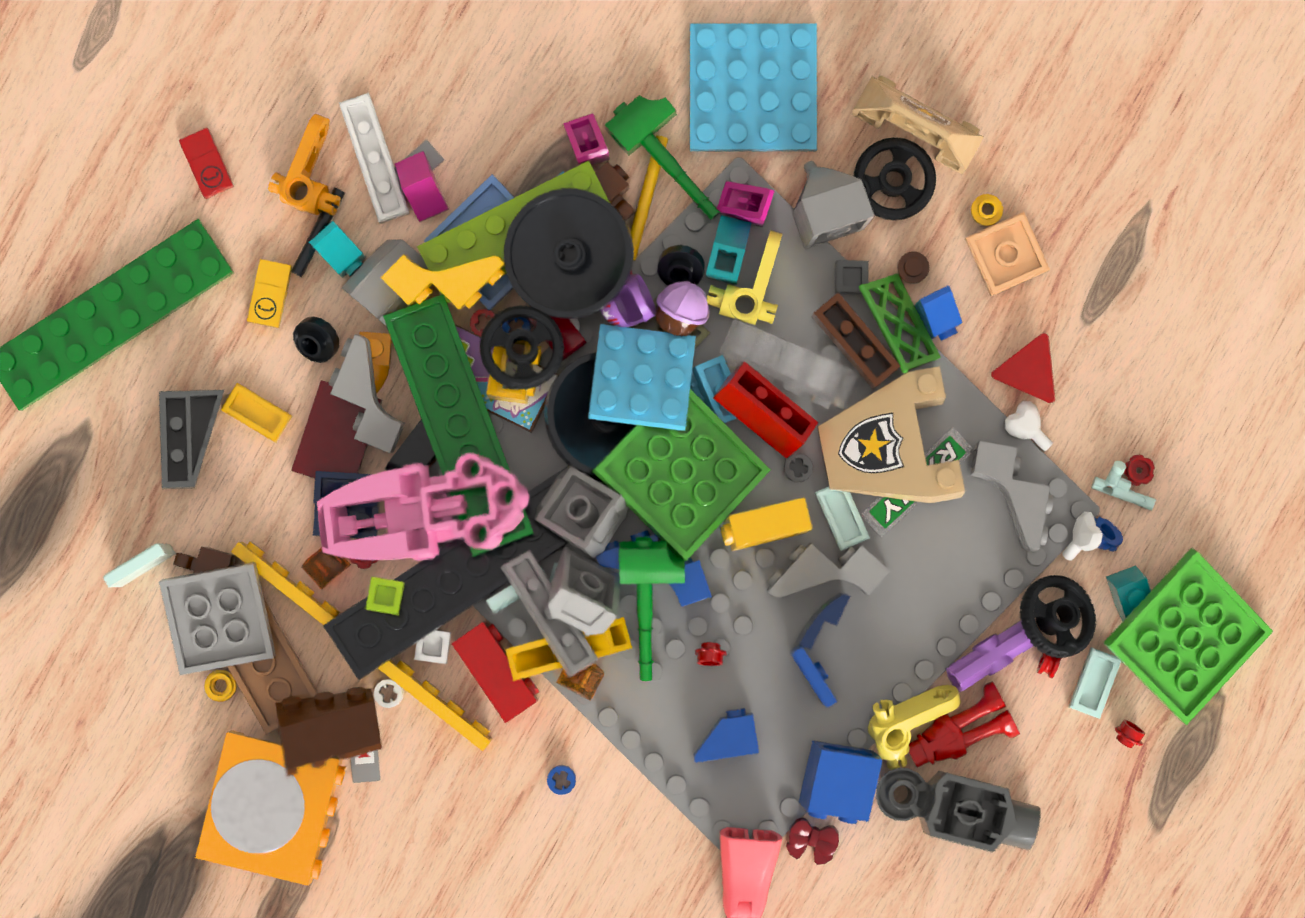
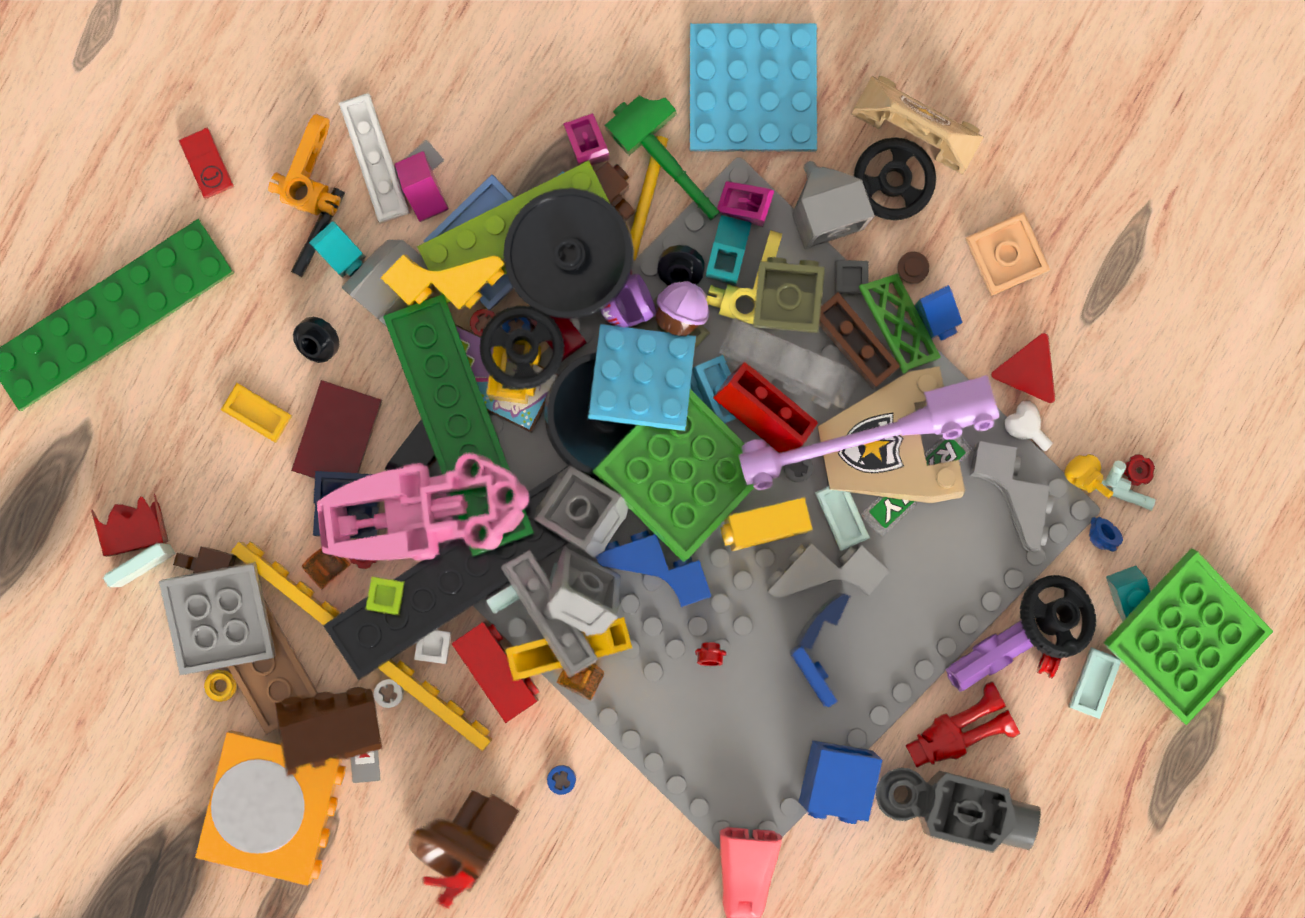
(131, 528): none -> red piece
(185, 434): dark grey wedge -> none
(269, 293): yellow tile -> none
(357, 385): light grey arch -> none
(381, 356): light orange plate -> none
(464, 846): none -> reddish brown piece
(644, 564): green piece -> none
(729, 737): blue slope -> none
(789, 295): none -> olive plate
(823, 840): dark red piece -> none
(892, 723): light yellow piece -> none
(945, 413): none -> lavender bar
(980, 217): yellow plate -> none
(1085, 536): white rock -> none
(1086, 475): none -> yellow piece
(1129, 734): red plate -> none

